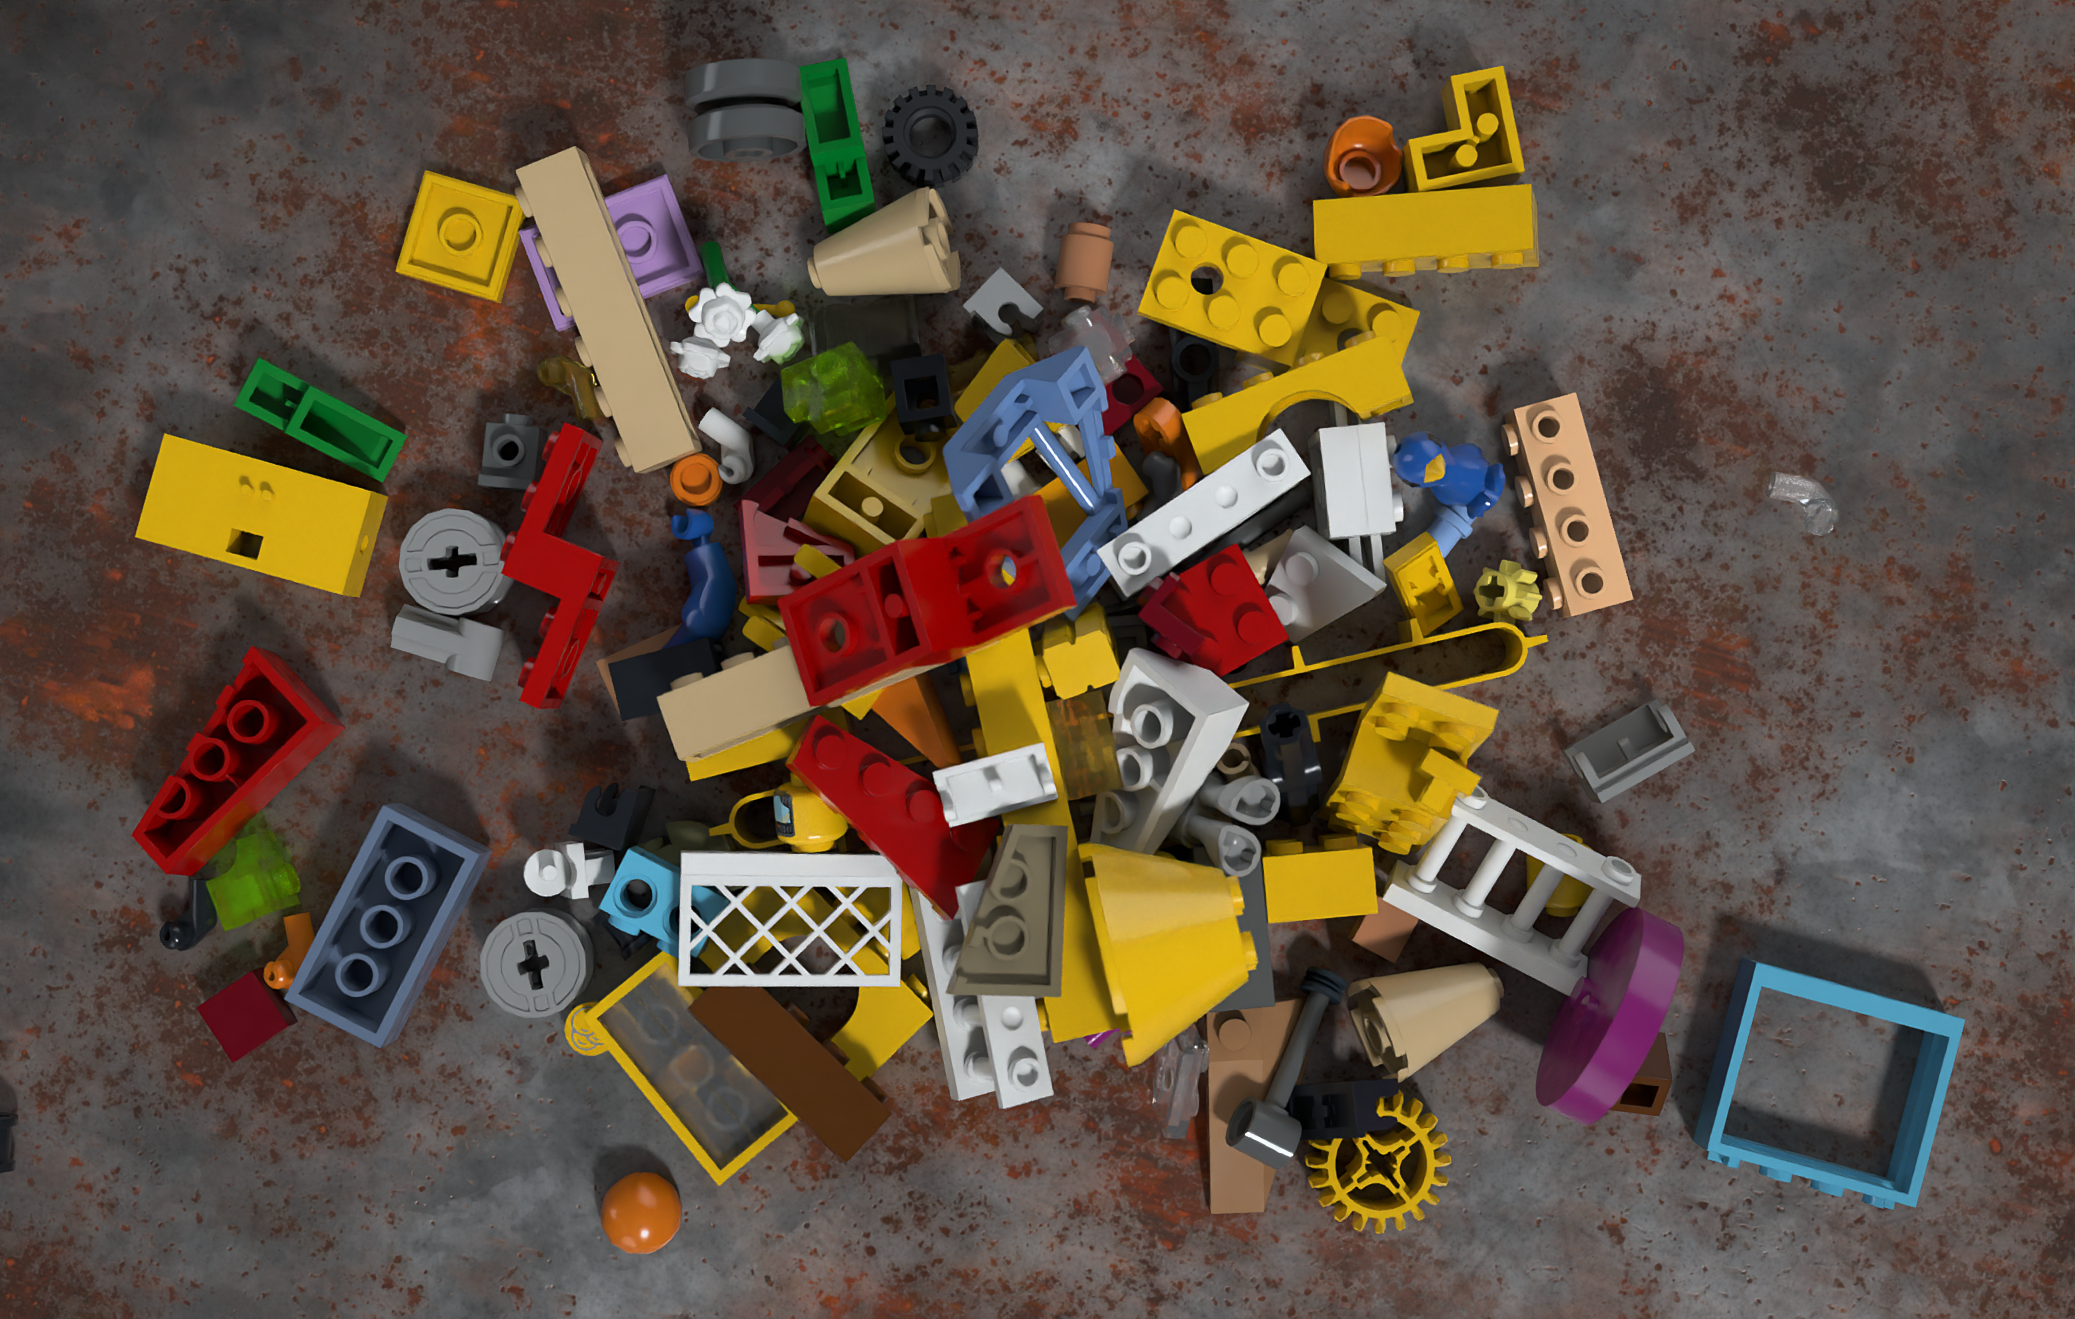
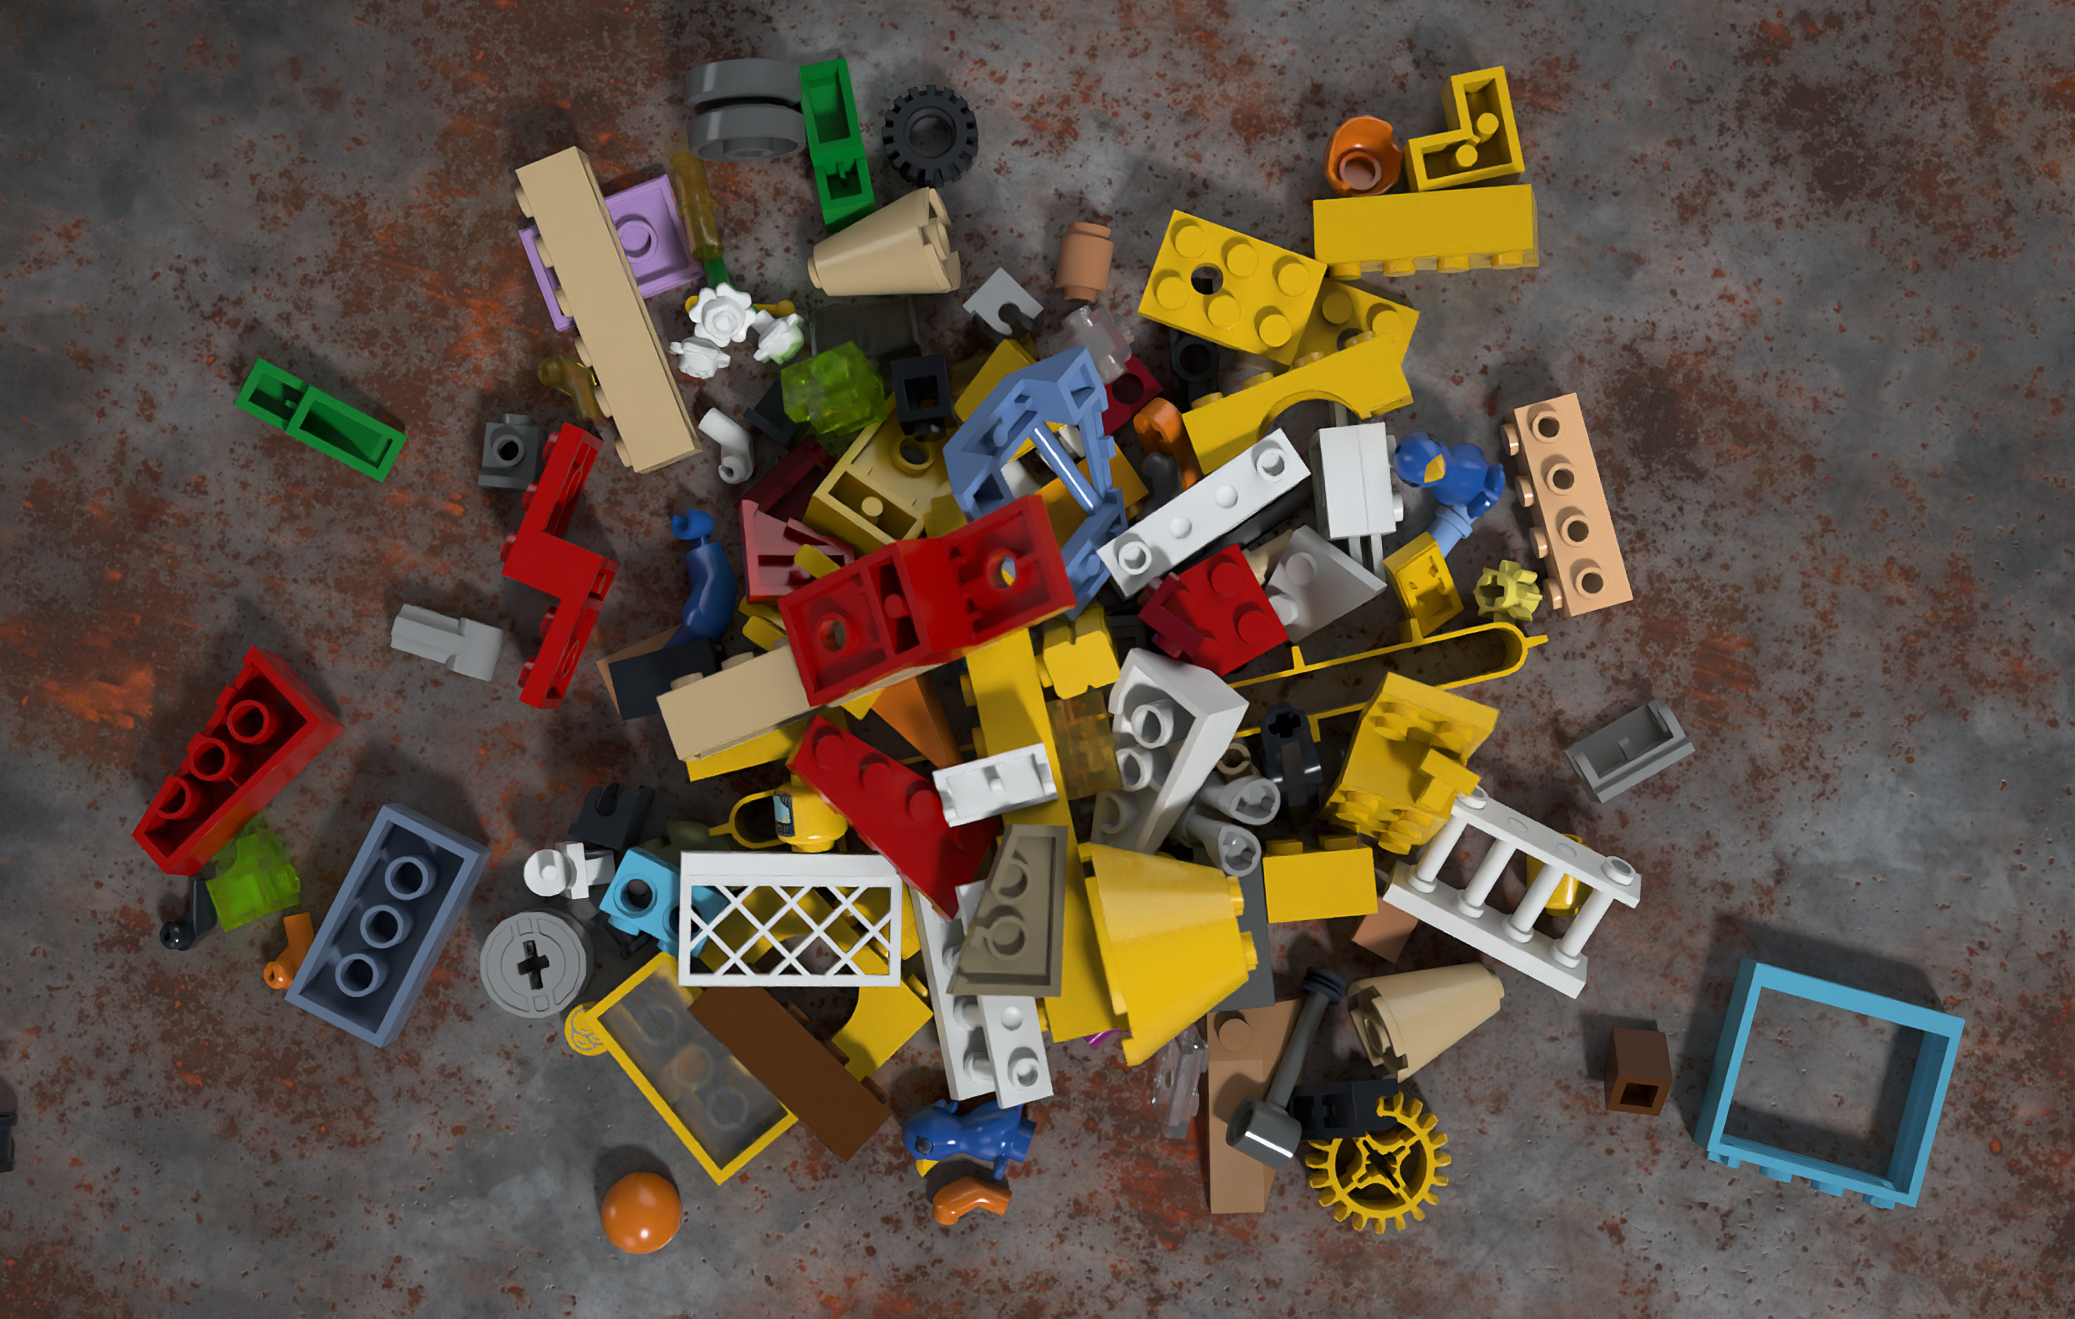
(246, 1015): dark red piece -> none
(261, 516): yellow brick -> none
(441, 538): light grey piece -> none
(462, 237): yellow tile -> none
(697, 207): none -> clear yellow pin
(697, 480): orange tile -> none
(966, 1195): none -> orange arm
(983, 1133): none -> blue animal
(1610, 1016): magenta brick -> none
(1812, 497): clear arm -> none

